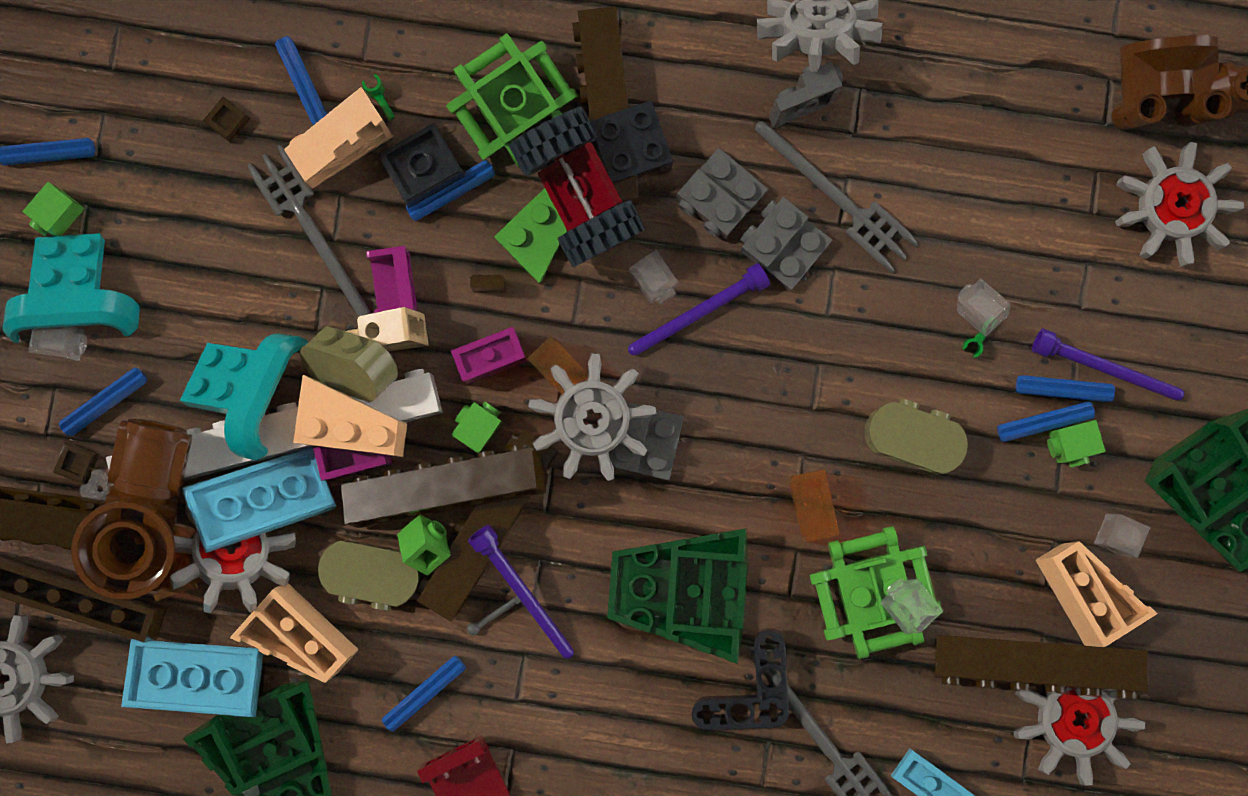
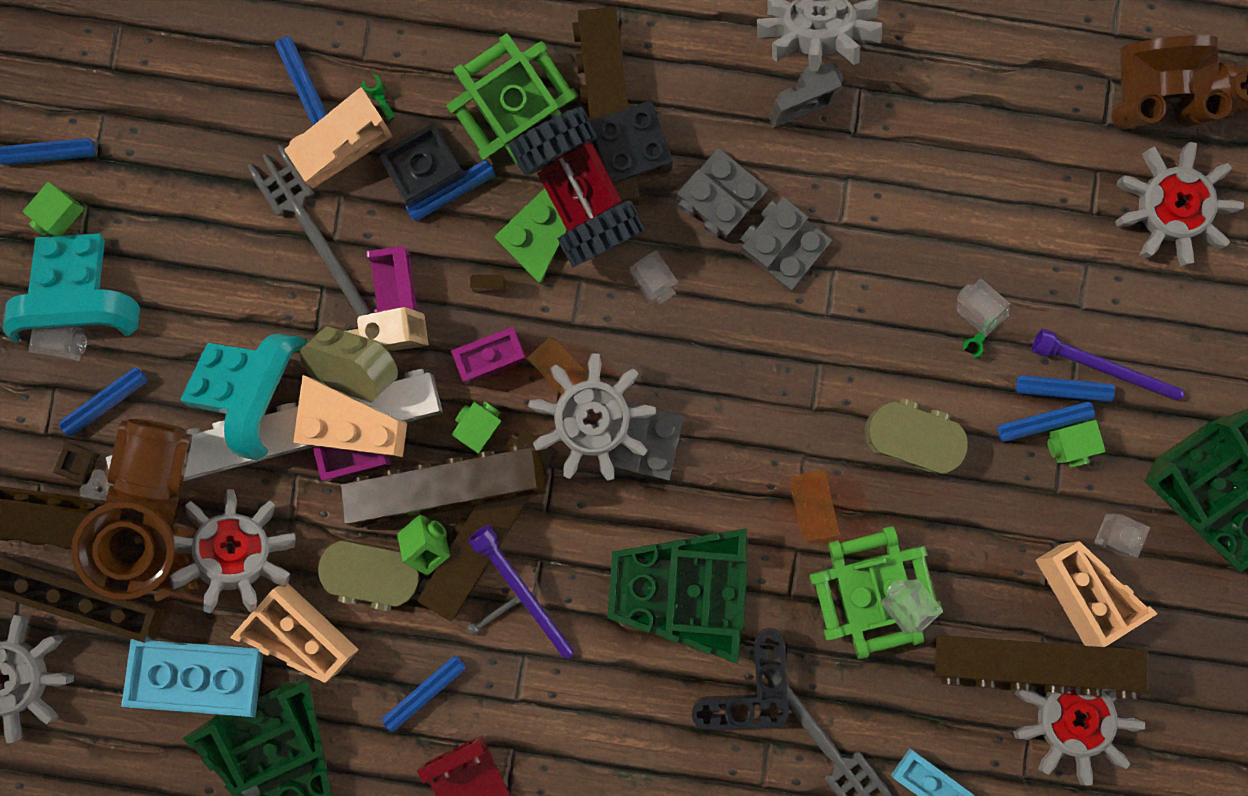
(226, 119): dark brown tile -> none
(258, 499): medium azure tile -> none
(752, 280): dark purple piece -> none
(859, 216): dark grey piece -> none

